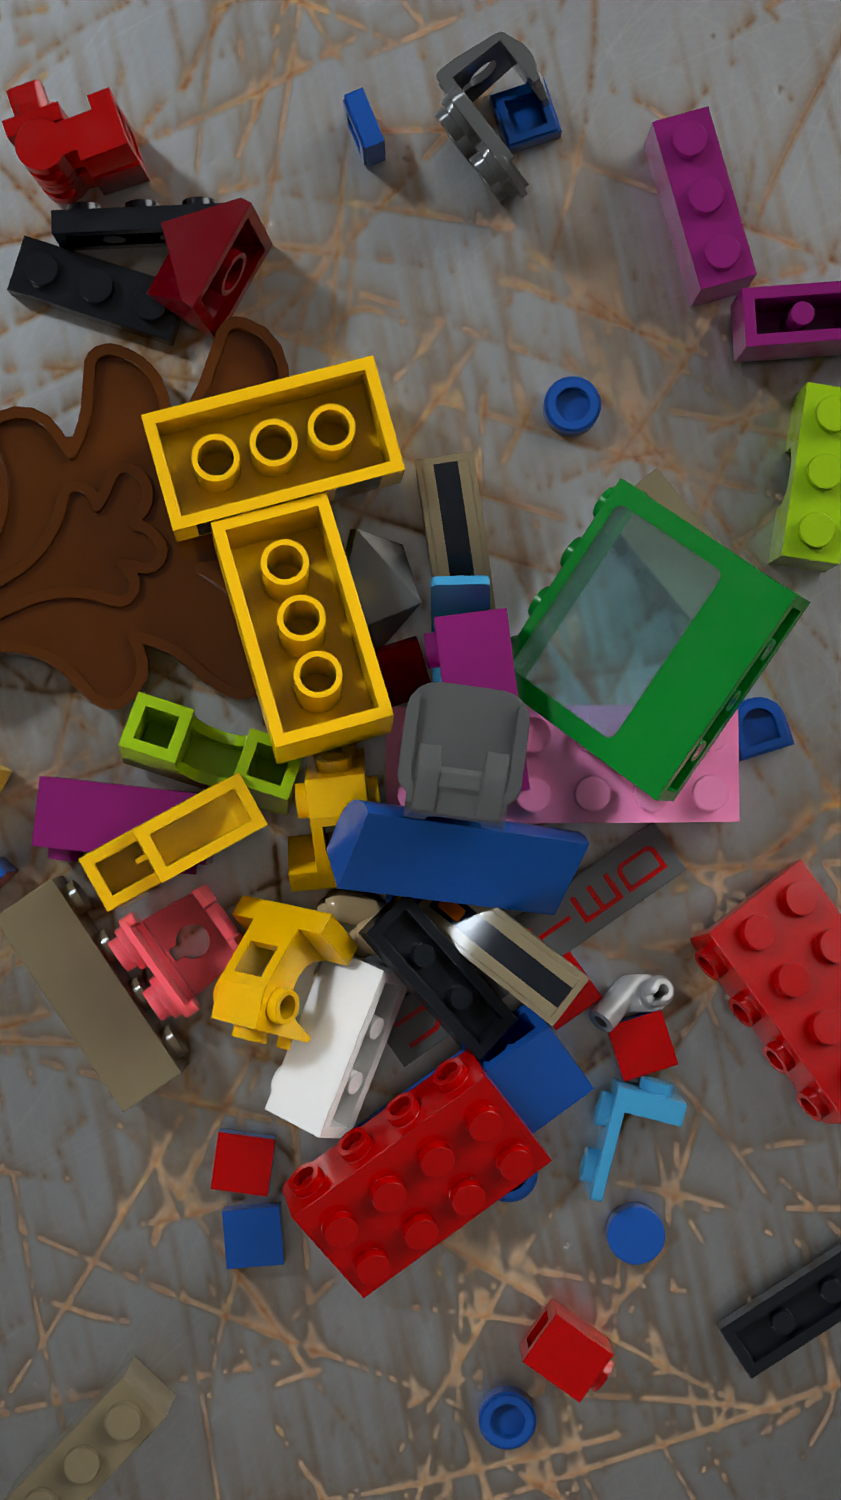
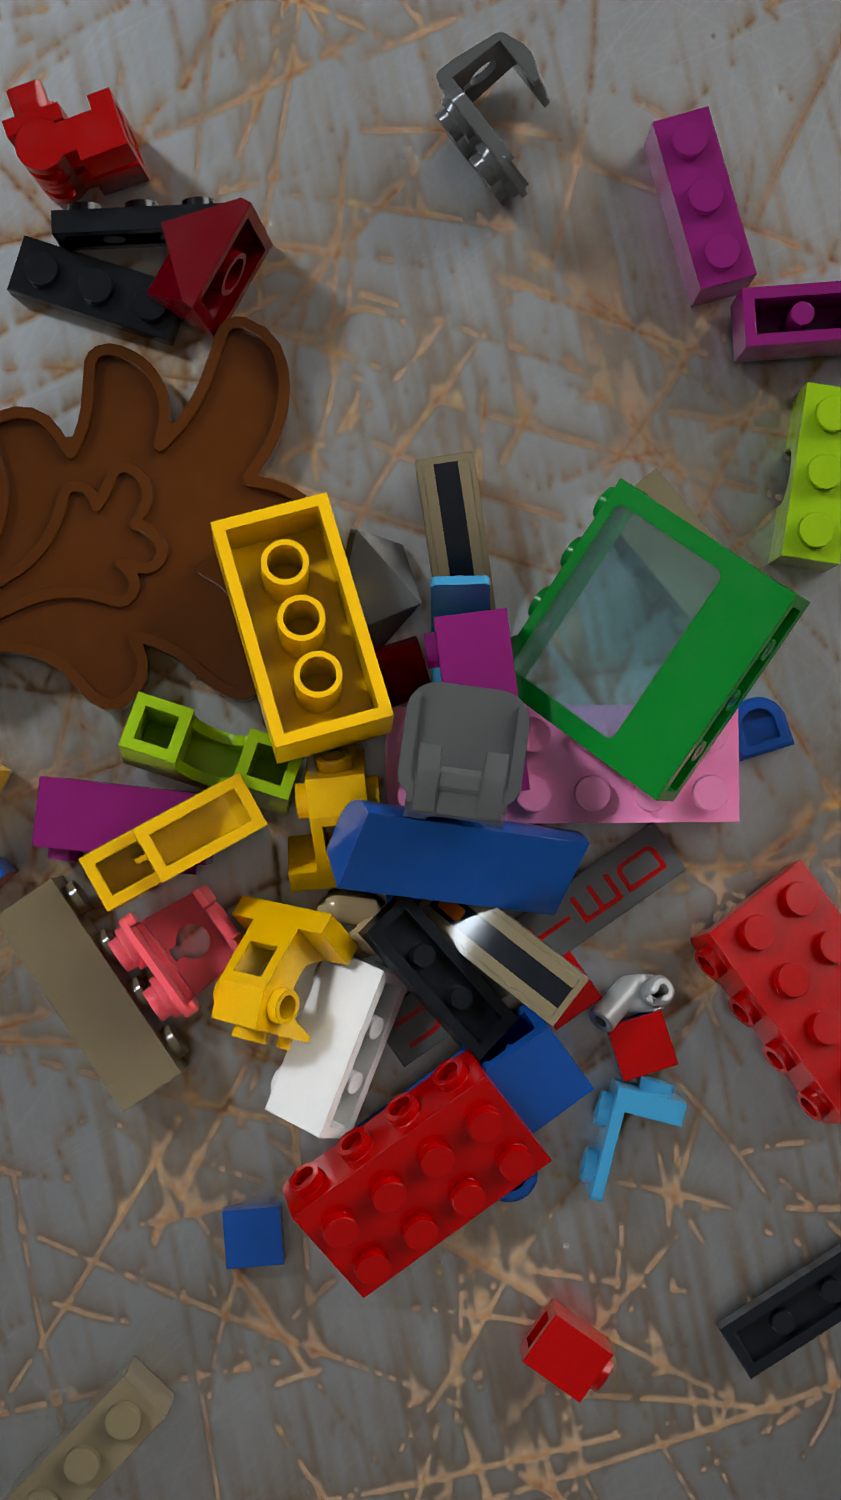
(243, 1162): red tile -> none
(274, 445): yellow brick -> none
(364, 127): blue tile -> none
(507, 1417): blue tile -> none
(523, 118): blue tile -> none
(571, 406): blue tile -> none
(635, 1233): blue tile -> none

